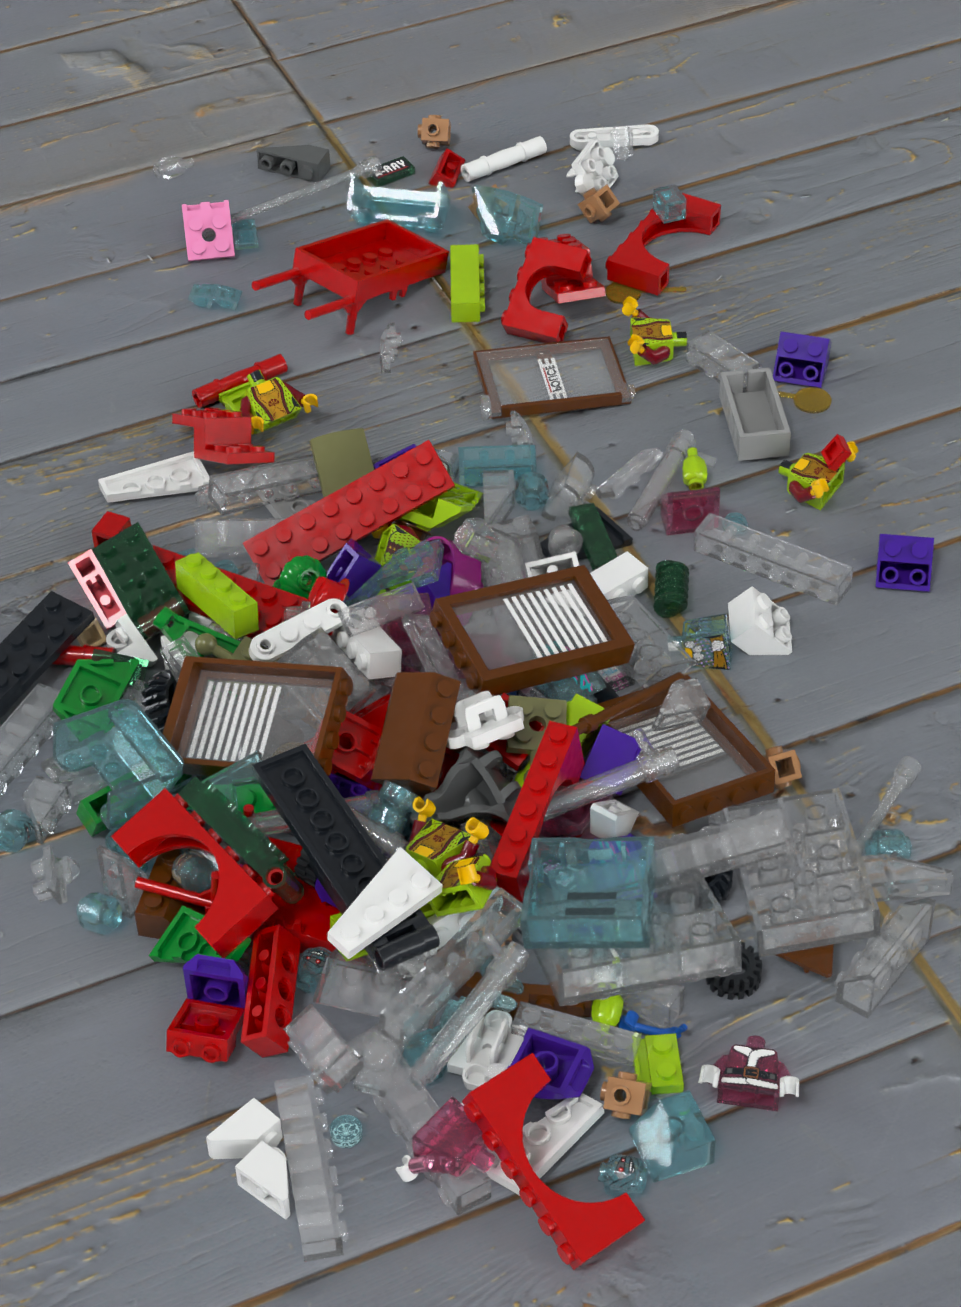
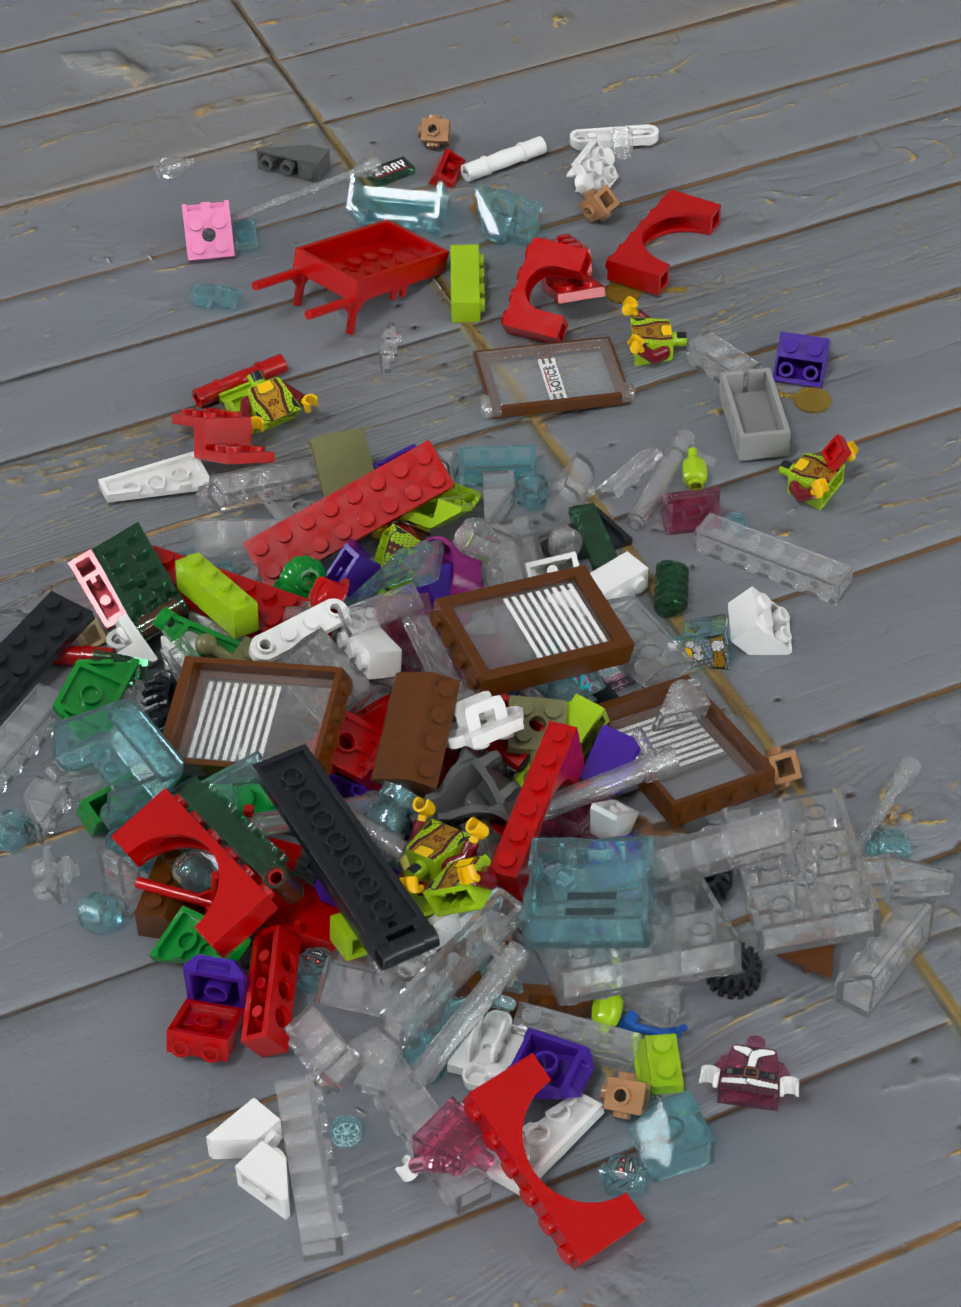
(109, 526): red brick -> none
(385, 902): white wing -> none
(518, 430): clear slope -> none
(591, 722): reddish brown bar -> none
(669, 203): clear light blue brick -> none
(904, 562): dark purple slope -> none

